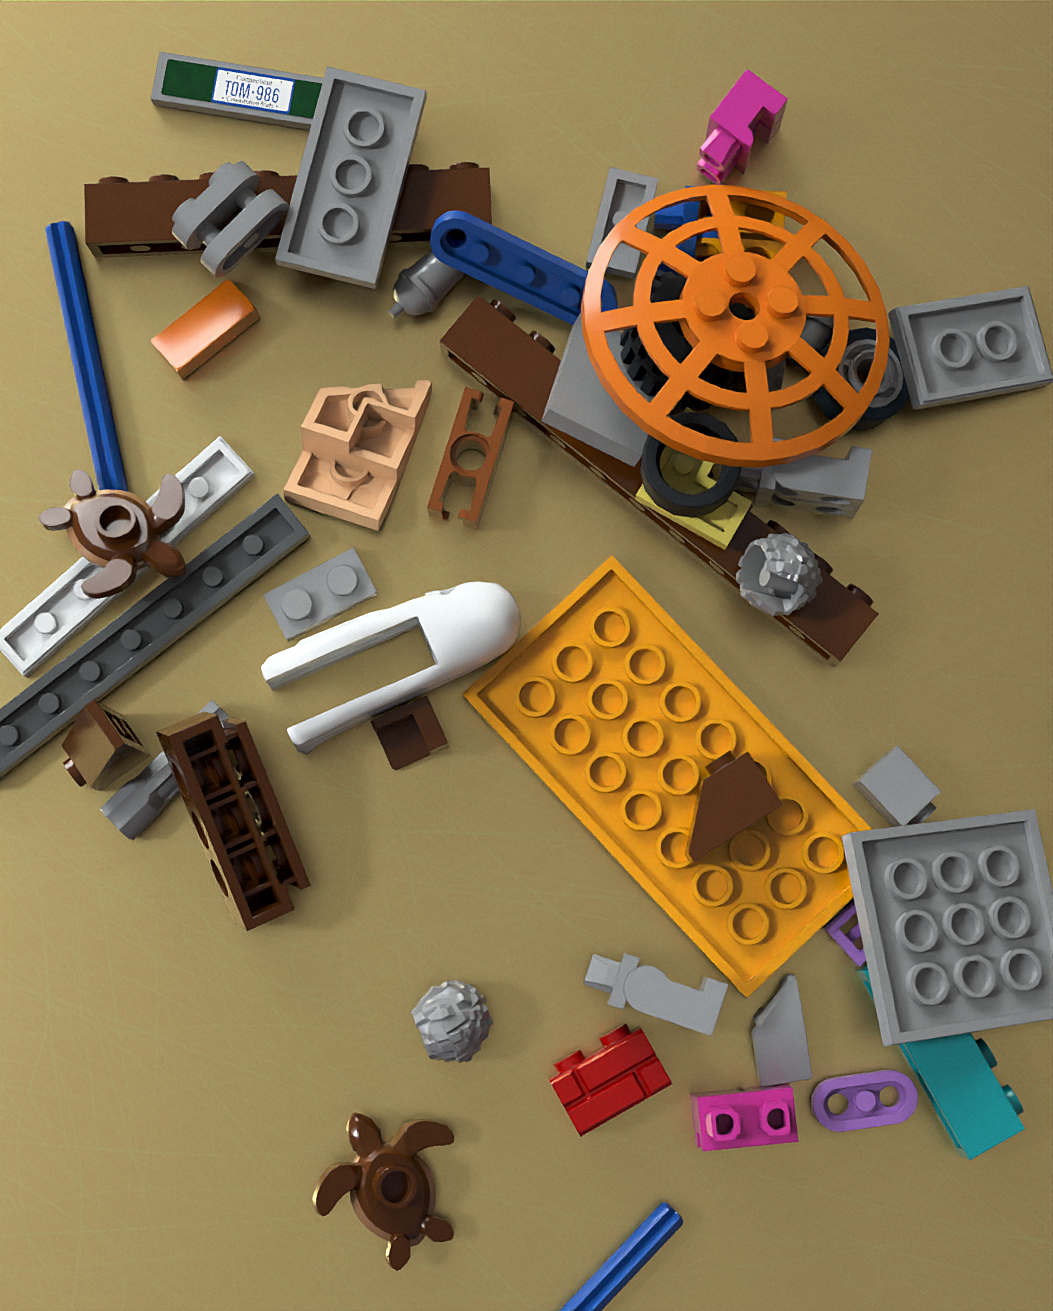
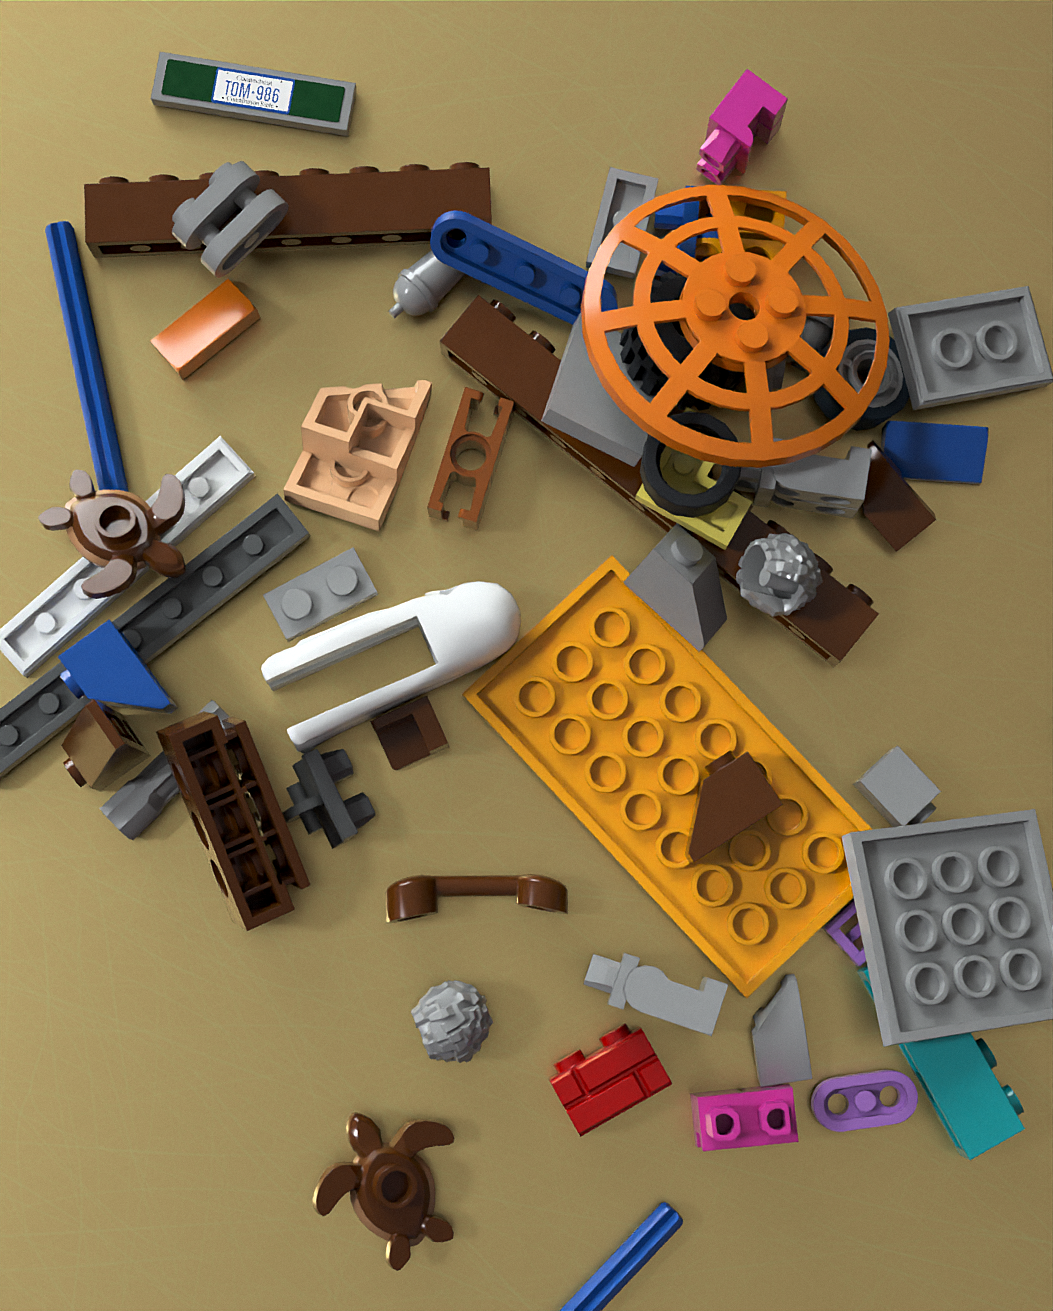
(113, 672): none -> blue slope
(319, 801): none -> dark grey hips
(351, 177): light grey plate -> none
(419, 894): none -> reddish brown piece
(682, 586): none -> light grey slope
(892, 502): none -> reddish brown slope
(936, 451): none -> blue slope

